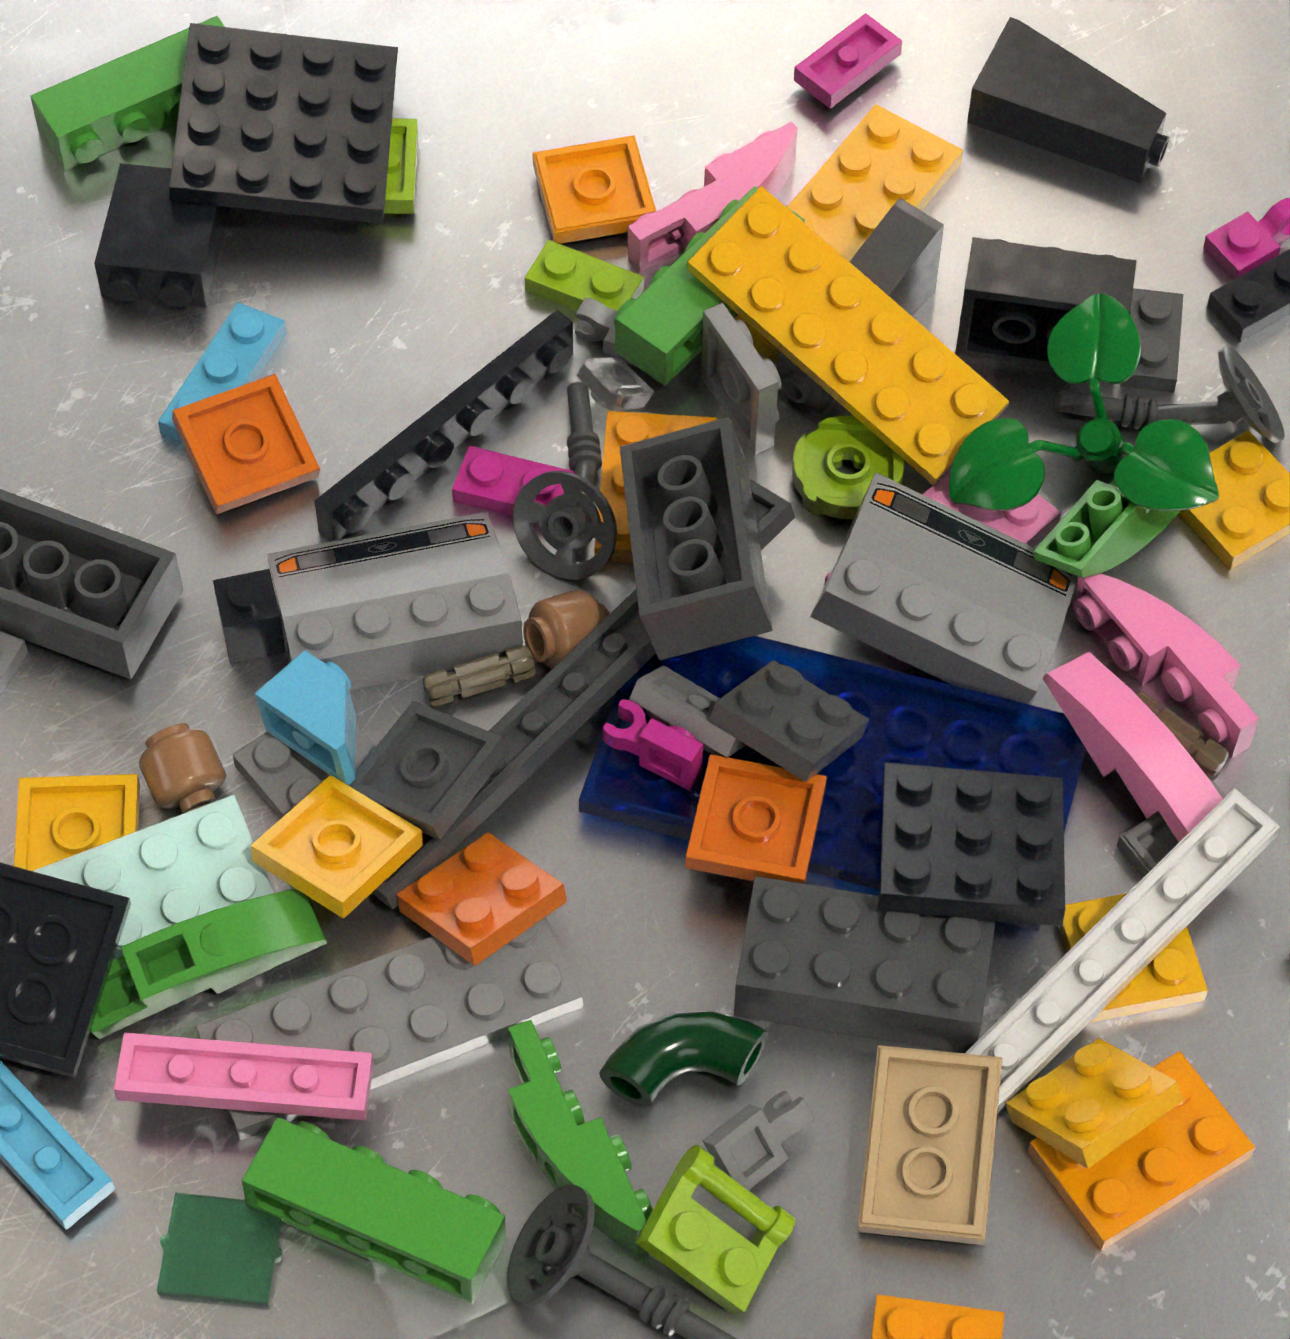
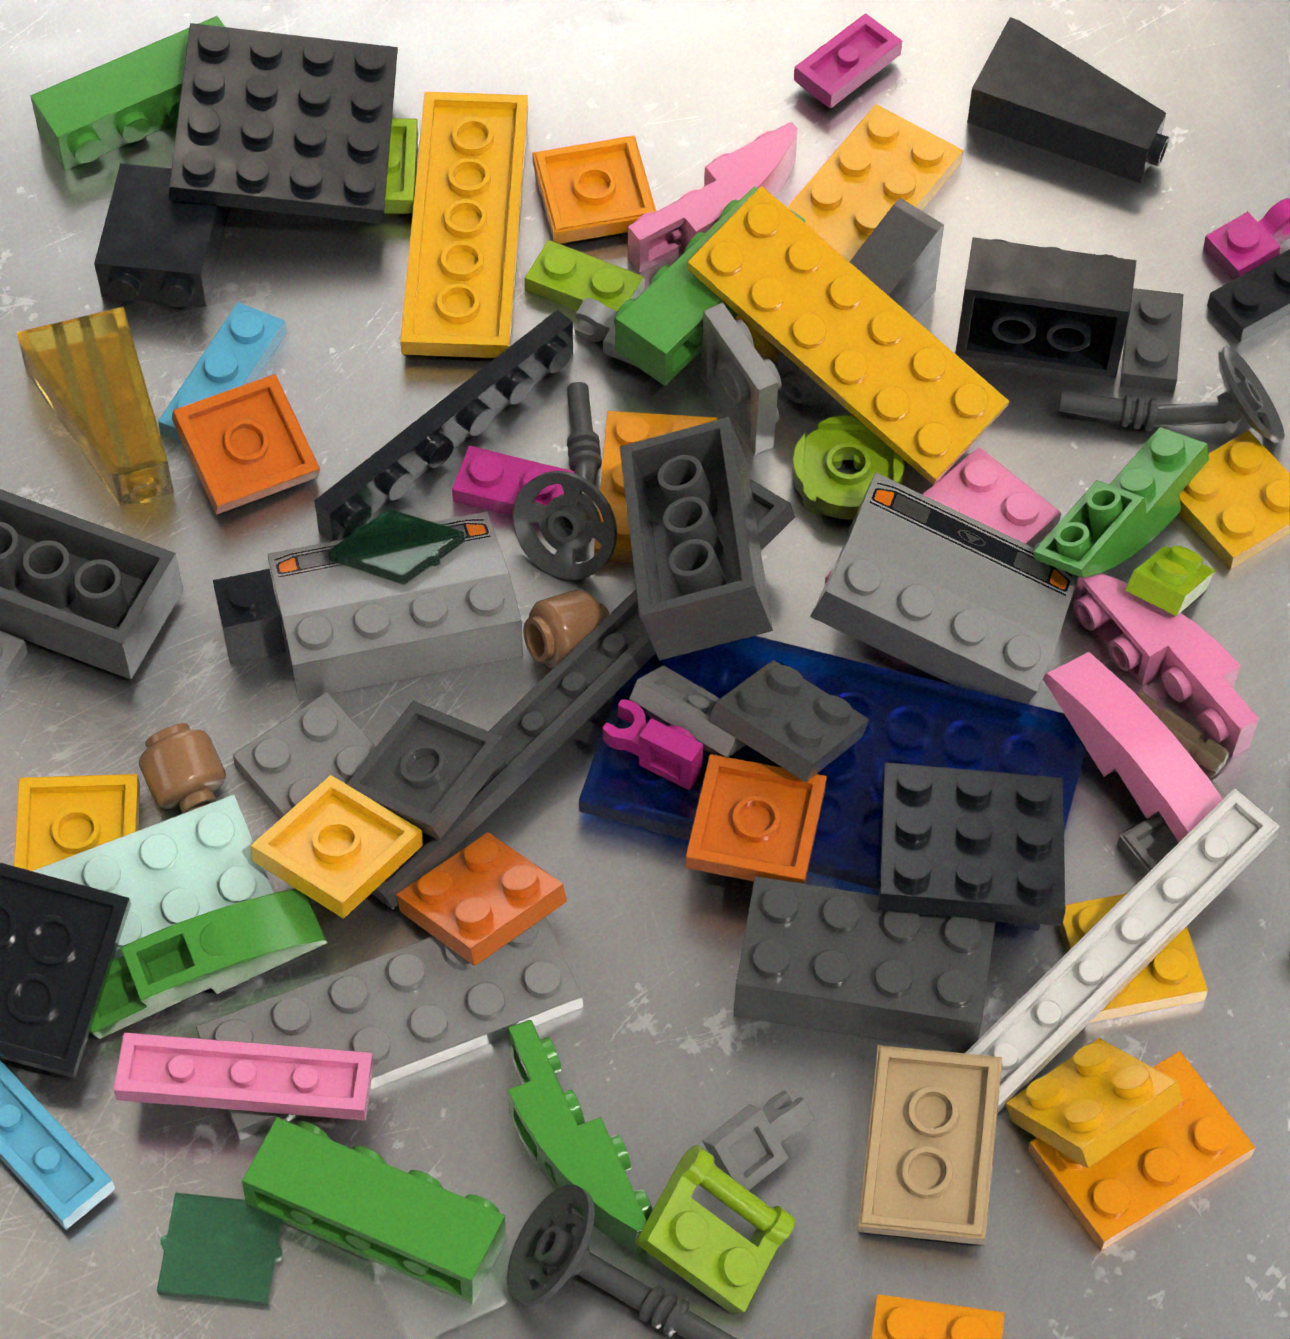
(101, 398): none -> clear yellow slope
(313, 714): medium azure slope -> none
(396, 546): none -> clear green piece
(465, 225): none -> yellow plate
(479, 675): dark tan axle -> none
(614, 384): clear plate -> none
(680, 1045): dark green cylinder -> none
(1161, 472): green plant -> none
(1171, 579): none -> lime plate

